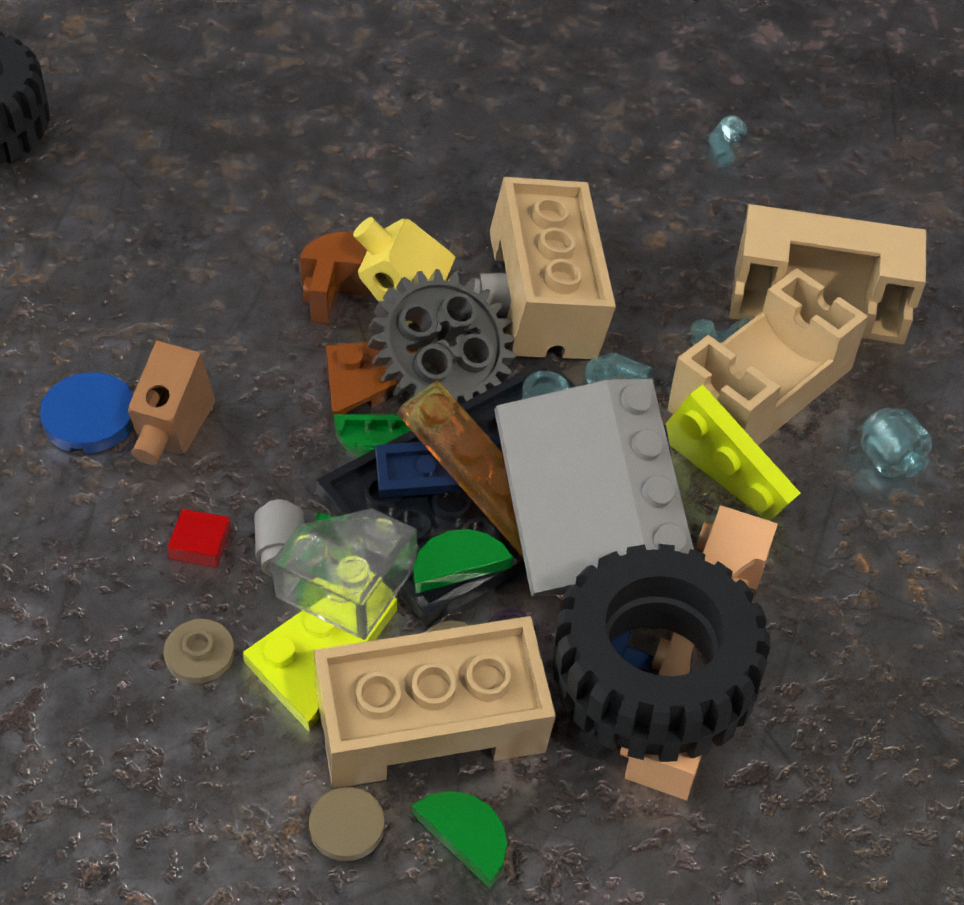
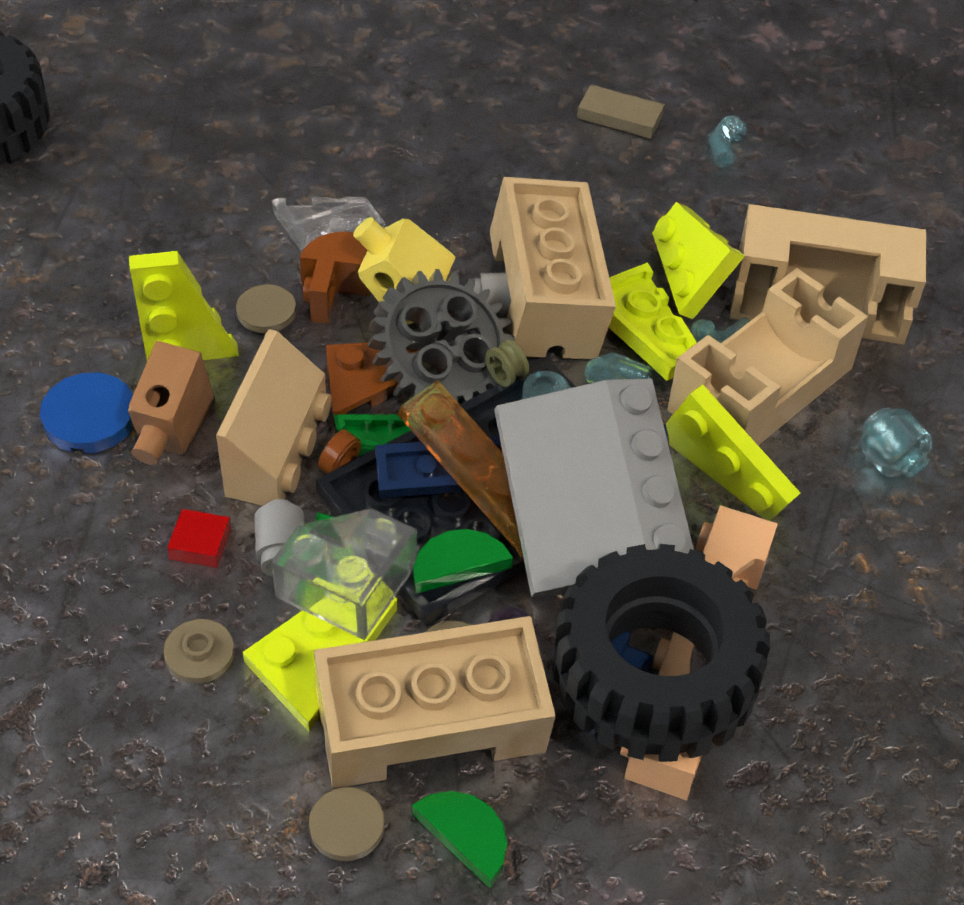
(174, 308): none -> neon yellow wing
(266, 308): none -> dark tan piece
(271, 423): none -> tan slope
(323, 217): none -> clear wing
(339, 451): none -> dark orange tile
(507, 363): none -> olive bush
(620, 111): none -> dark tan tile
(646, 320): none -> neon yellow wing
(693, 258): none -> neon yellow wing

